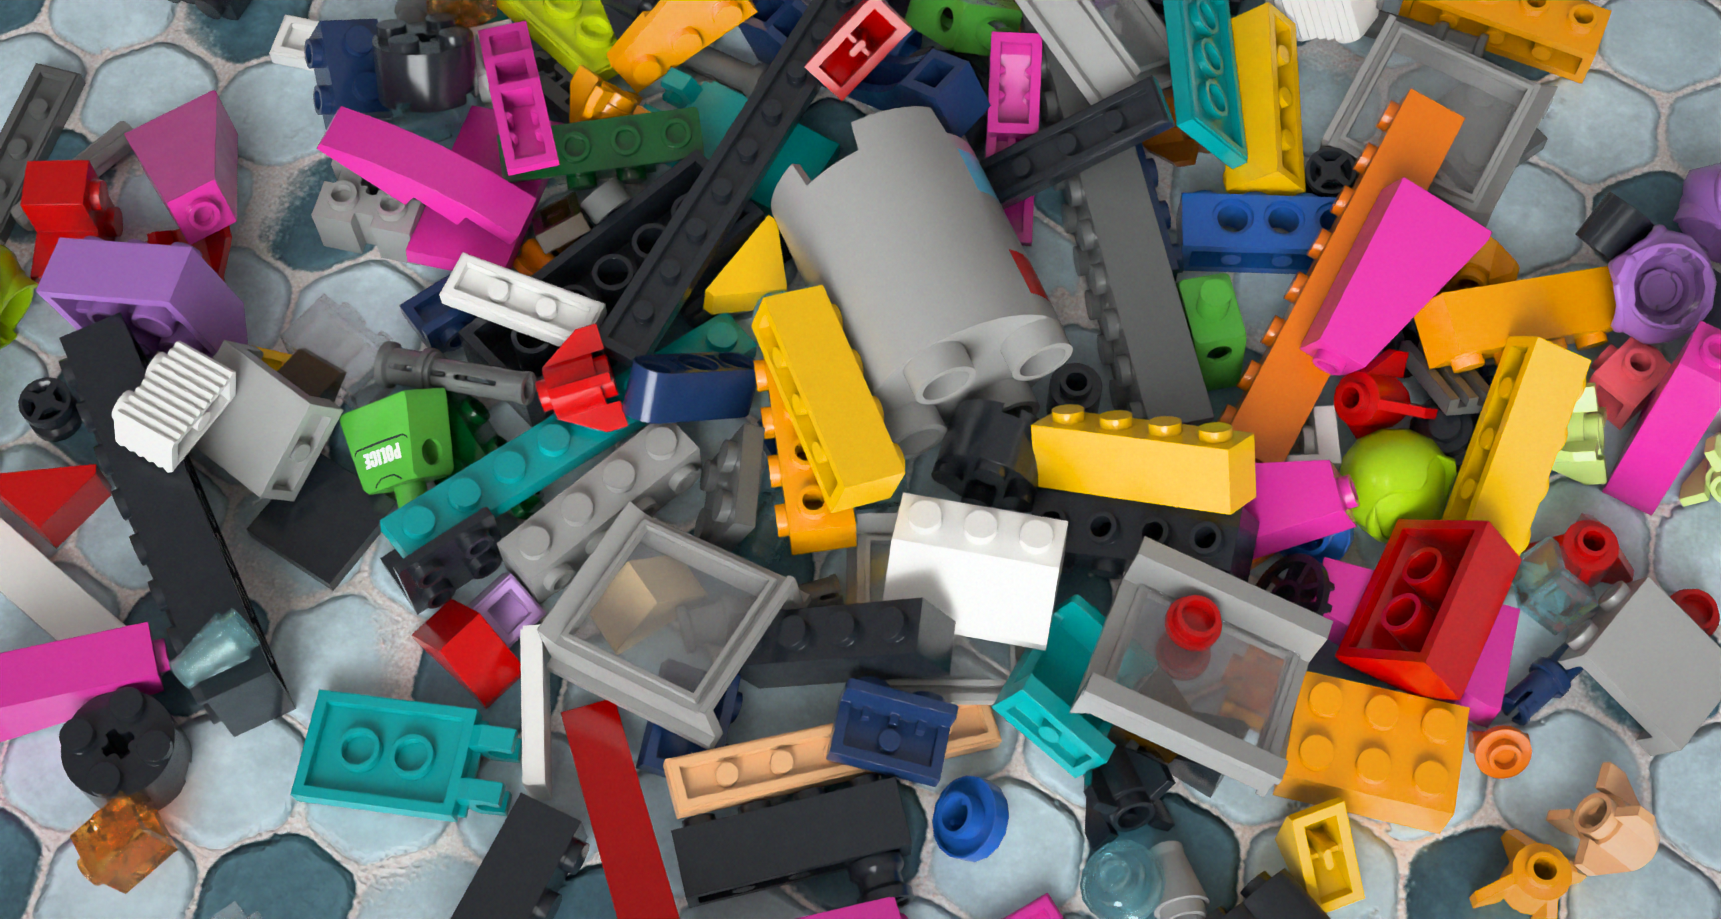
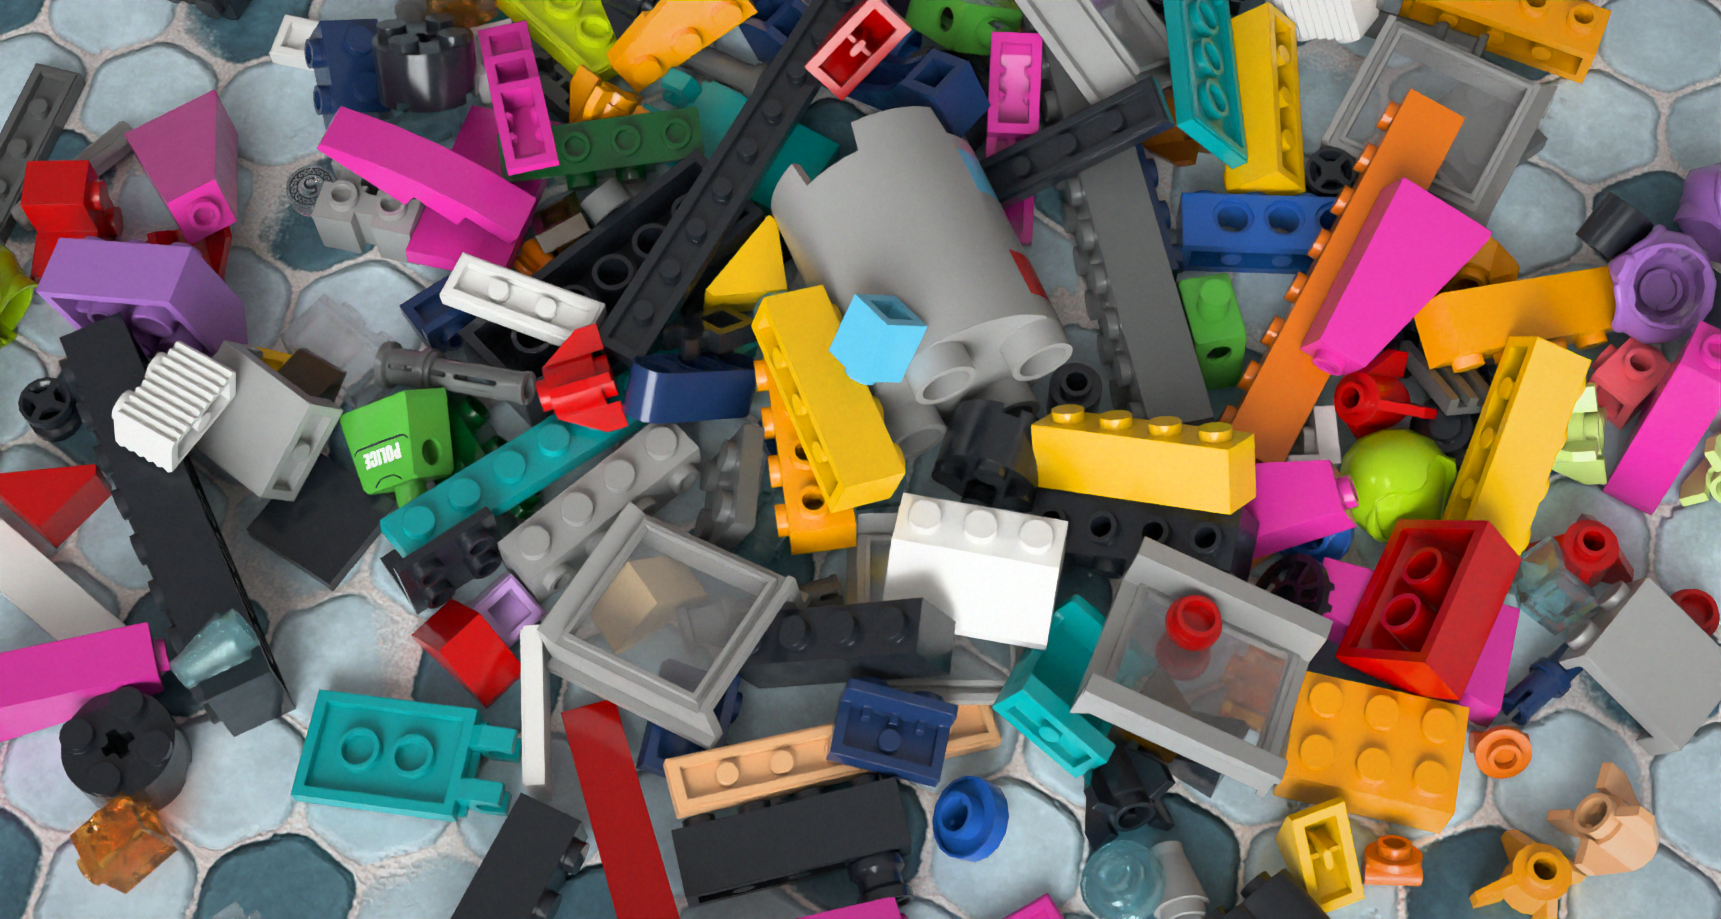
(305, 186): none -> clear tile
(714, 330): none -> black plate
(877, 339): none -> medium azure brick
(1392, 862): none -> orange plate

